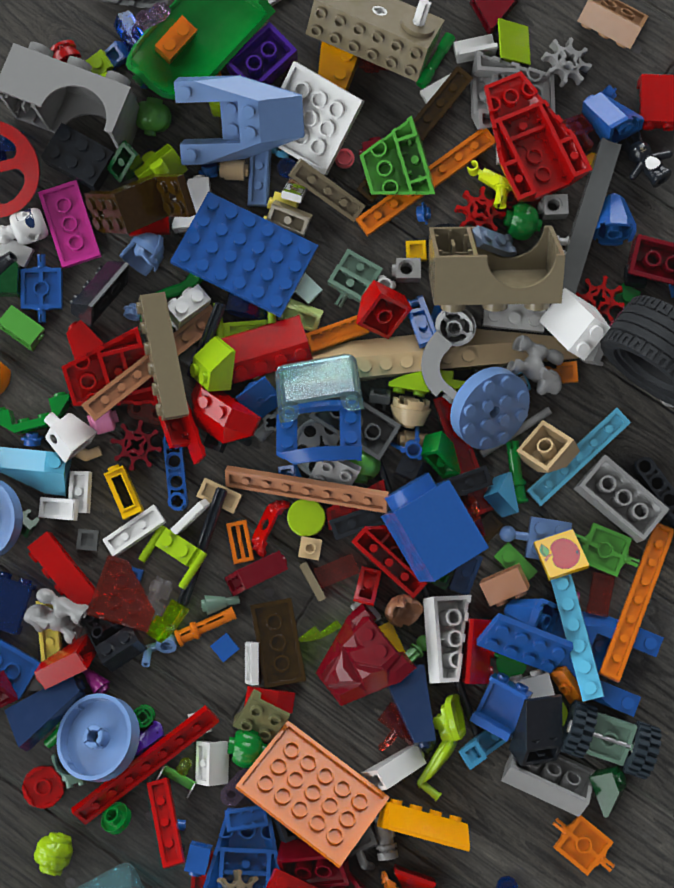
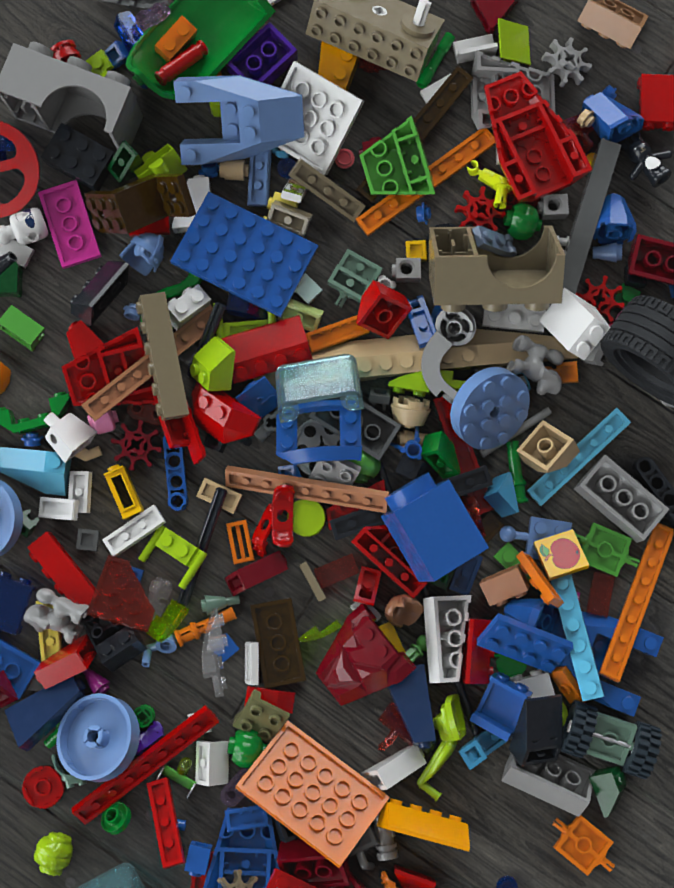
(41, 288): blue plate -> none
(153, 116): bright green plant -> none
(181, 62): none -> red axle
(190, 516): white tile -> none
(213, 645): none -> clear slope
(282, 500): none -> red piece
(310, 548): tan brick -> none
(539, 580): none -> orange plate
(586, 118): none -> tan plate
(608, 252): none -> medium blue cone

